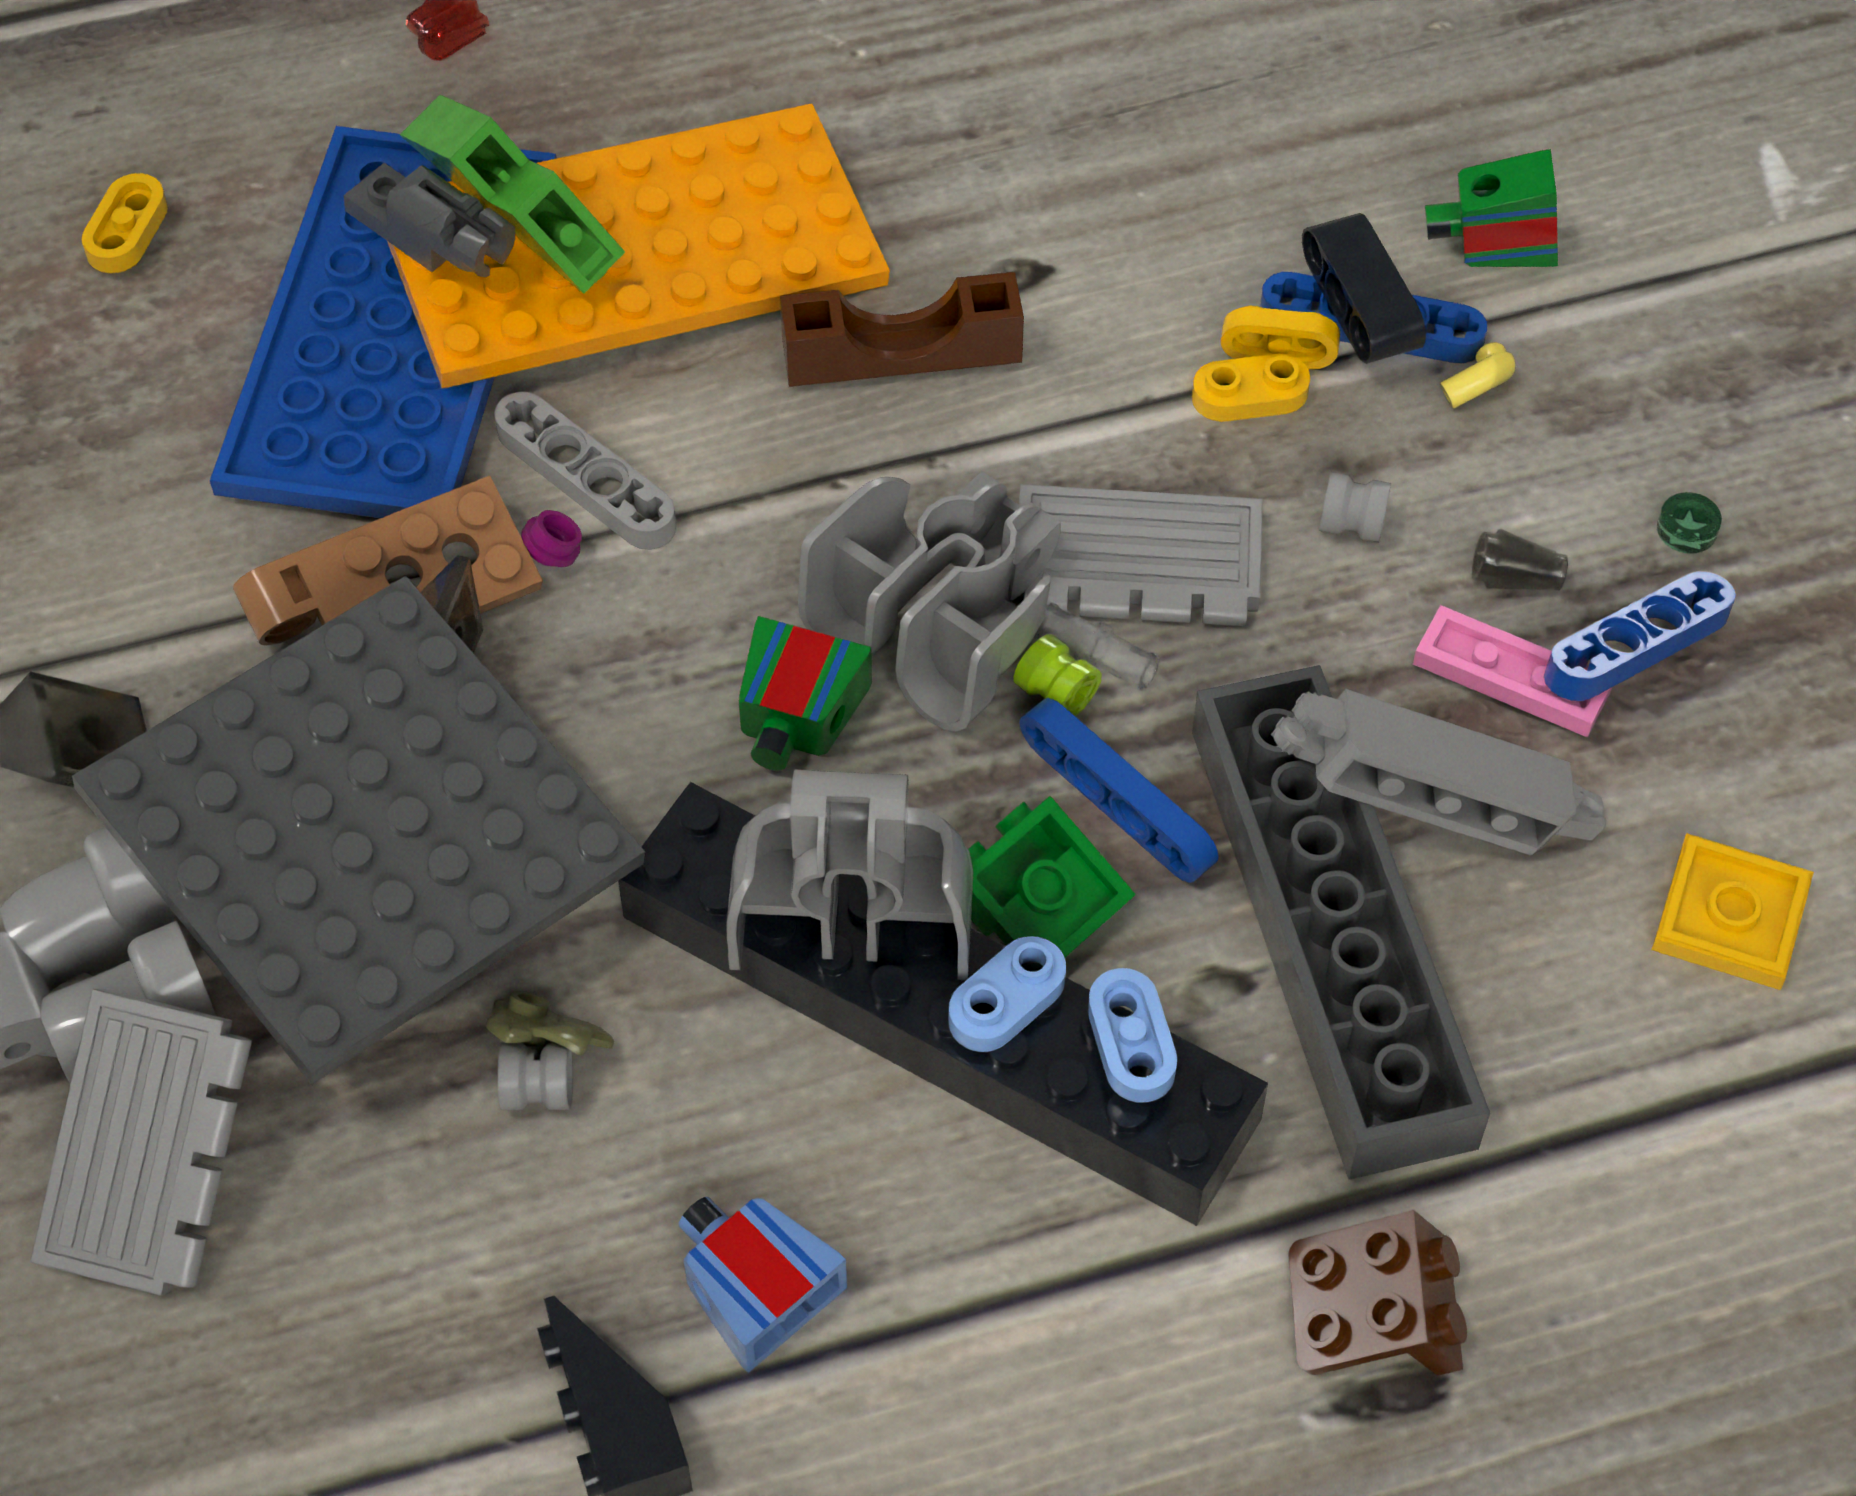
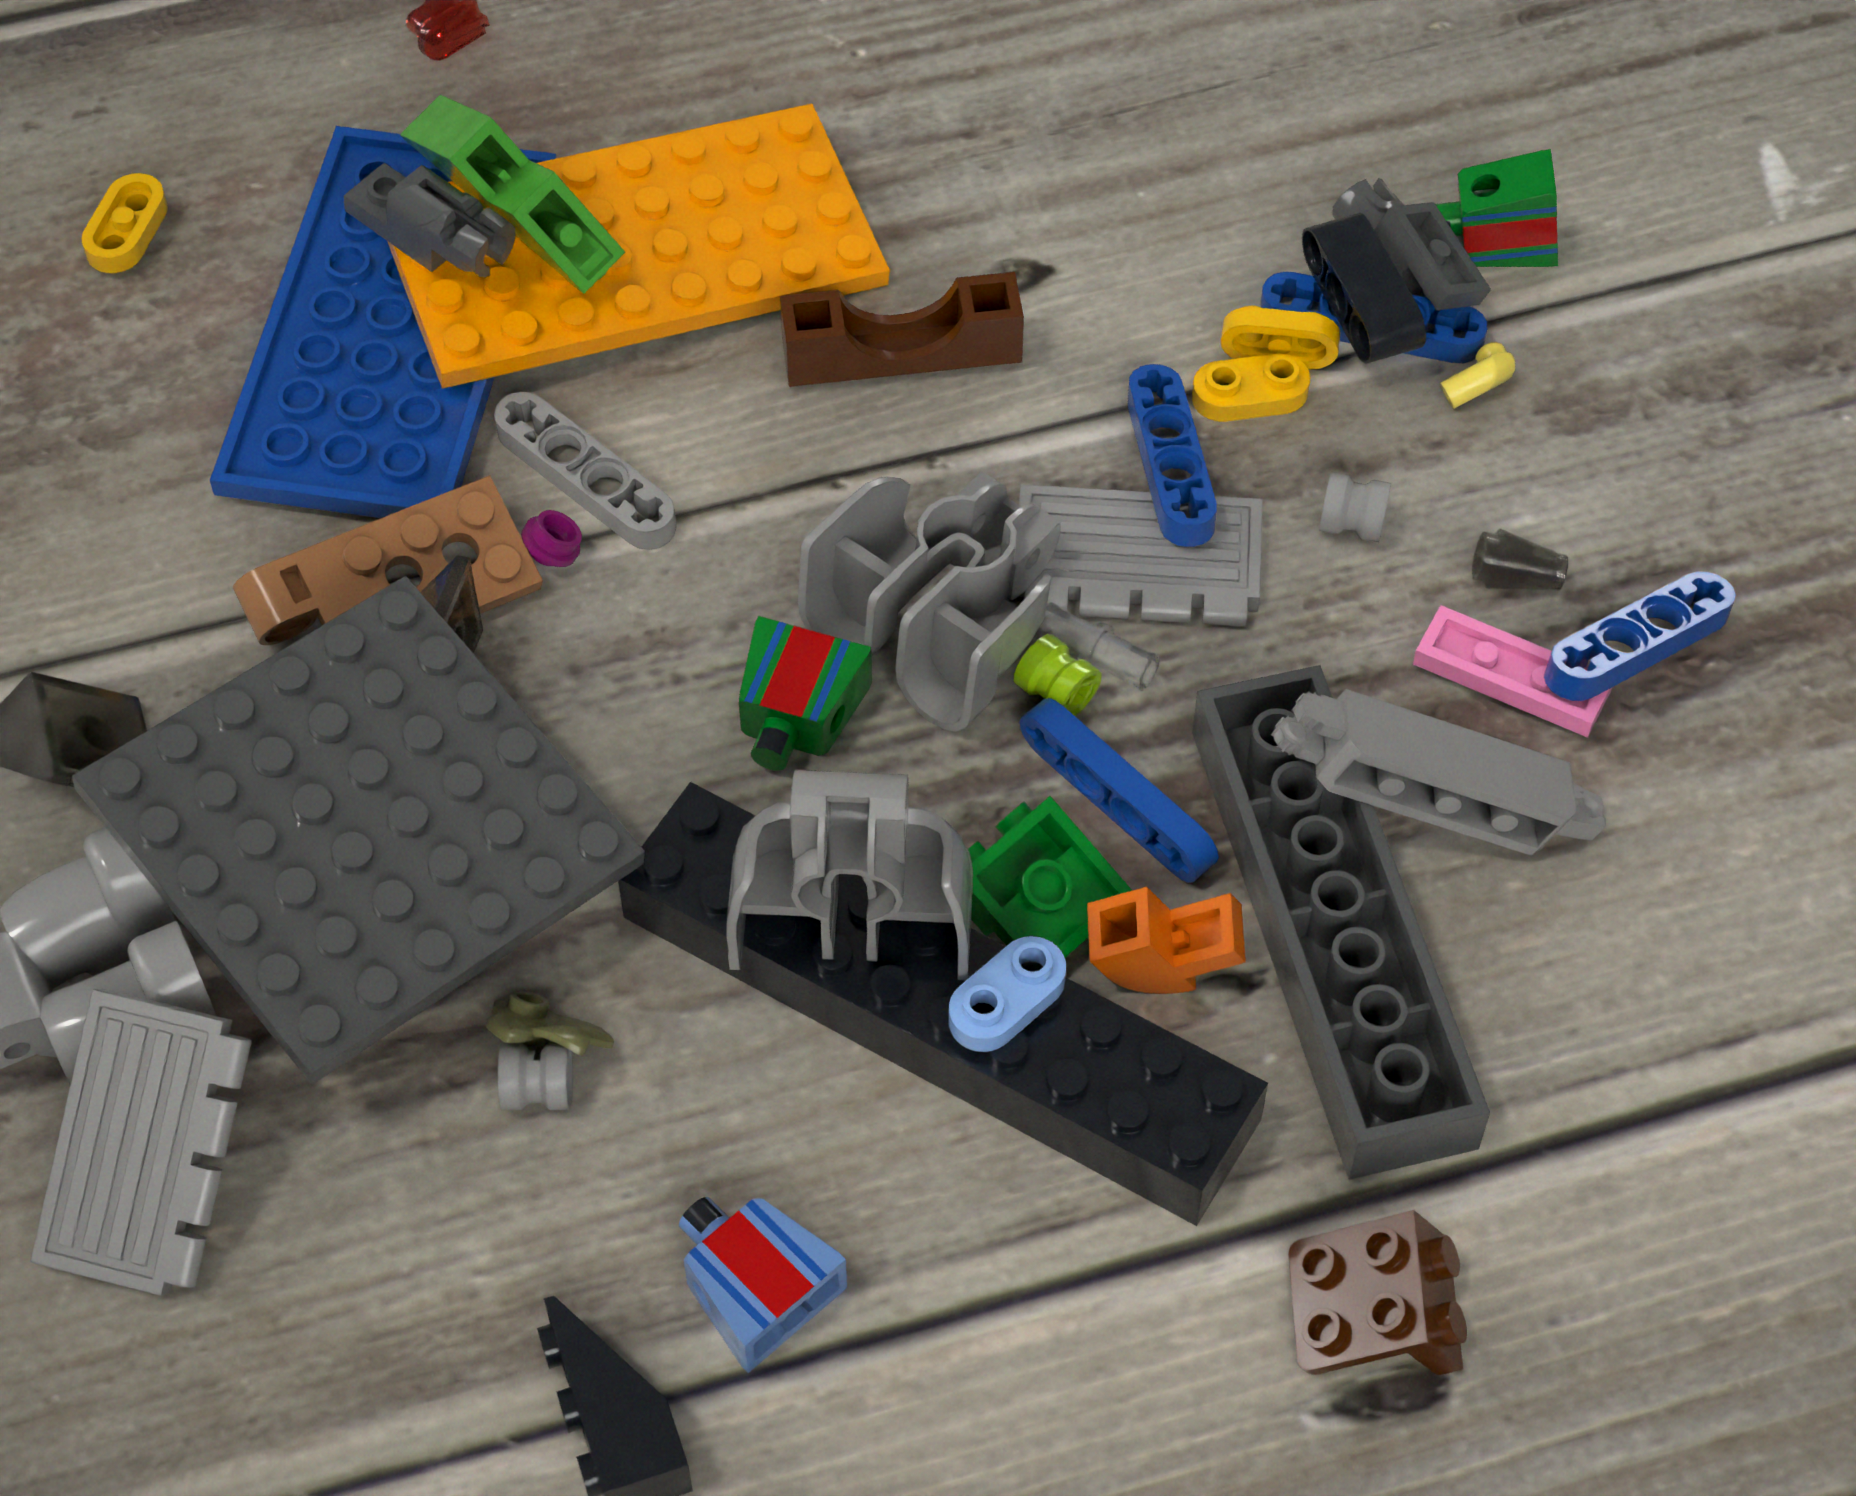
(1132, 1039): light blue plate -> none
(1160, 948): none -> orange brick
(1174, 453): none -> blue beam
(1418, 244): none -> dark grey plate
(1689, 522): clear green tile -> none
(1733, 911): yellow tile -> none

